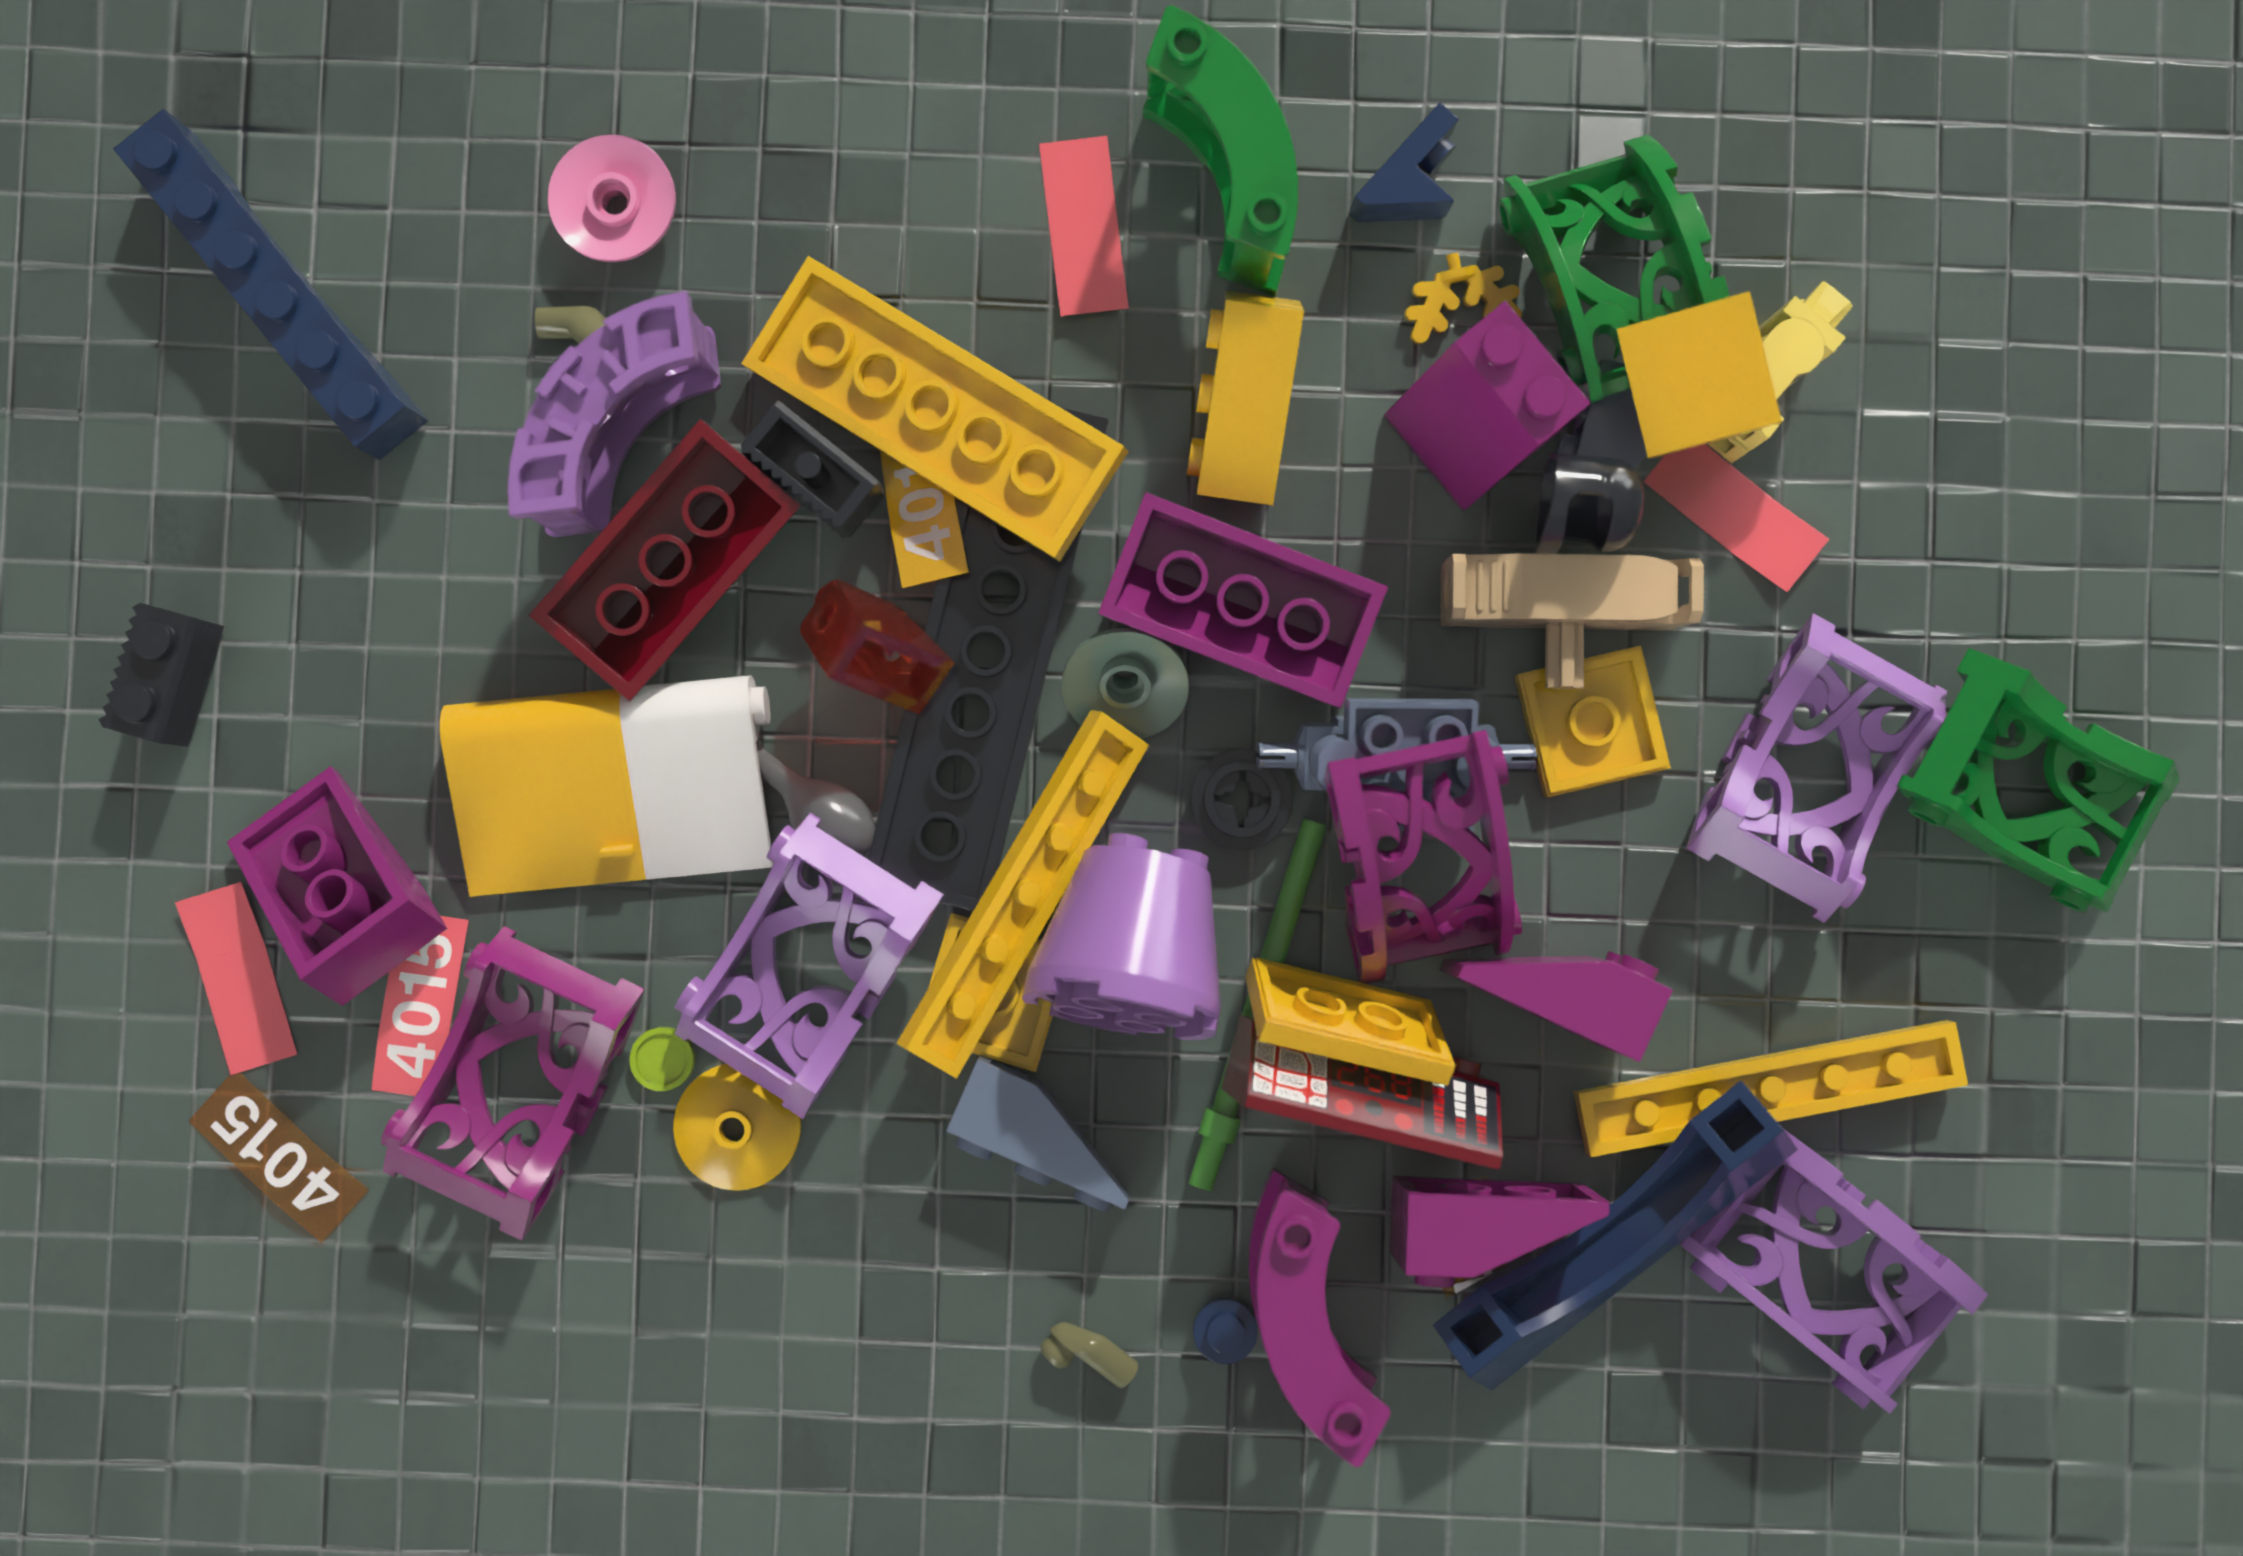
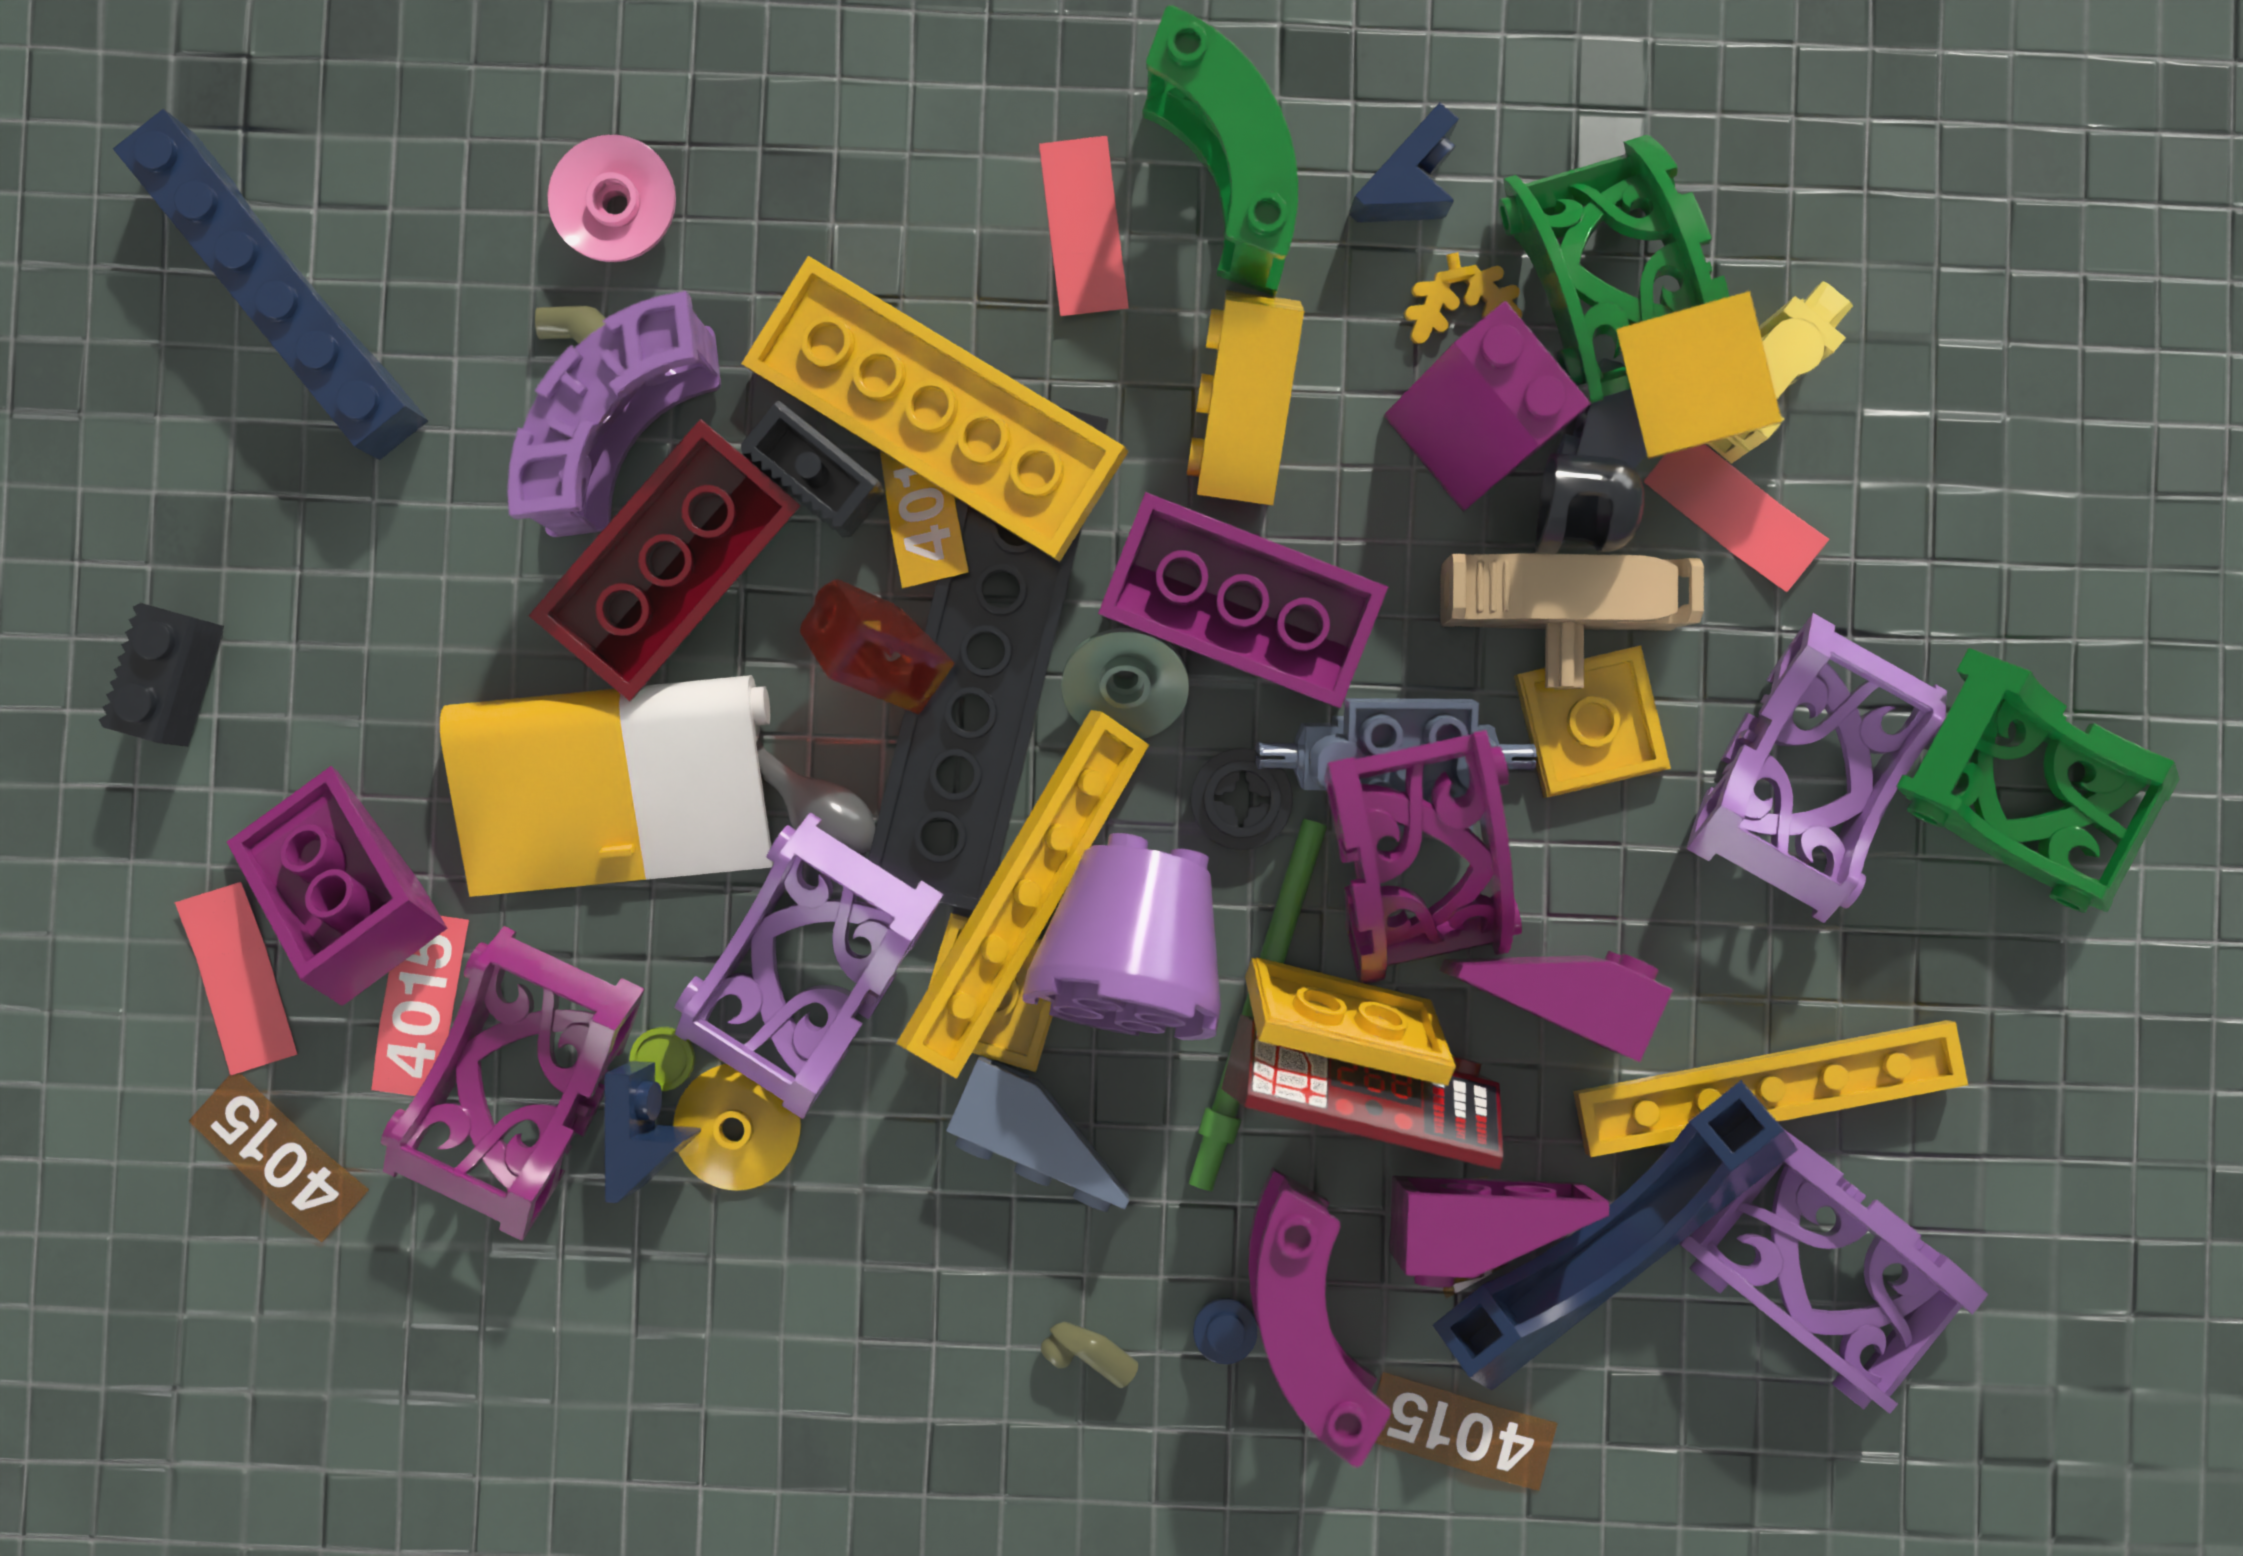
(633, 1142): none -> dark blue slope
(1465, 1432): none -> clear orange sticker

